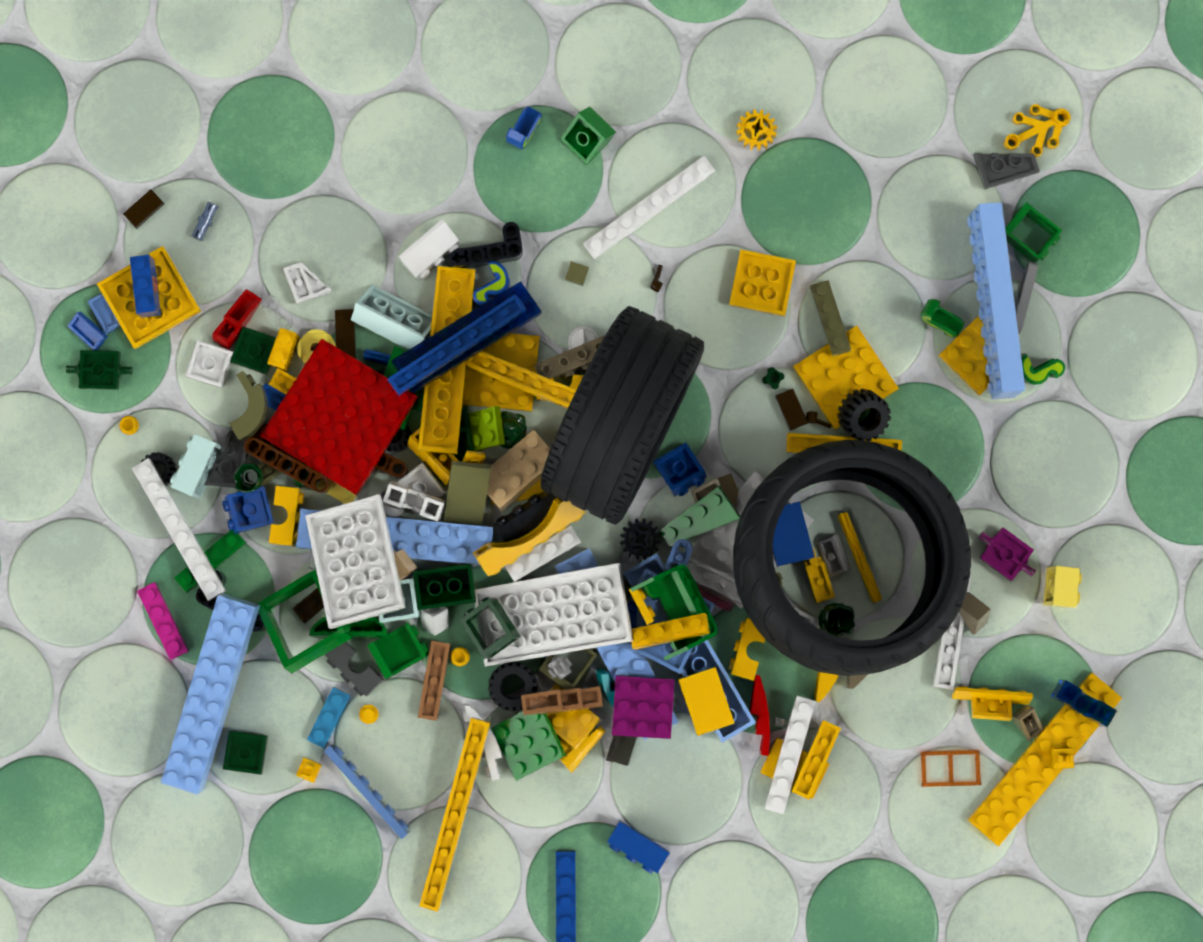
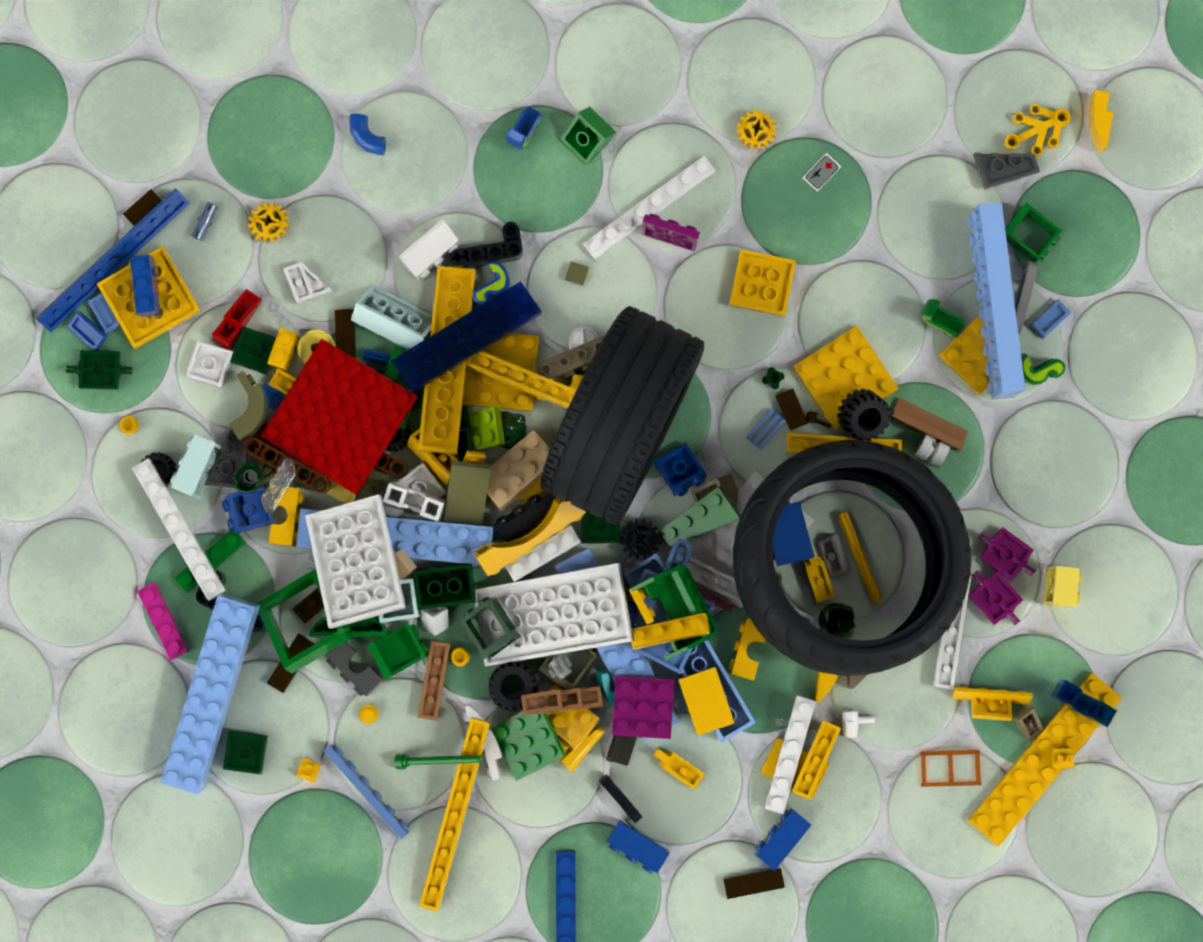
(112, 260): none -> blue plate
(268, 230): none -> yellow gear
(278, 485): none -> clear plate
(282, 678): none -> dark brown tile
(328, 717): dark azure plate -> none
(363, 136): none -> blue cylinder
(375, 484): none -> olive plate
(403, 761): none -> green piece
(456, 345): blue plate -> none
(598, 531): none -> dark green plate
(620, 798): none -> black beam
(656, 284): dark brown hand -> none
(670, 232): none -> magenta plate
(679, 768): none -> yellow hinge
(753, 883): none -> dark brown tile
(760, 708): red slope -> none
(776, 417): none -> medium blue tile
(782, 838): none -> blue brick
(821, 172): none -> sticker
(830, 318): olive plate -> none
(851, 721): none -> white piece
(928, 423): none -> medium nougat panel
(932, 451): none -> white wheel
(974, 613): dark tan slope -> none
(995, 598): none -> magenta plate
(1050, 319): none -> medium blue tile
(1100, 119): none -> yellow slope

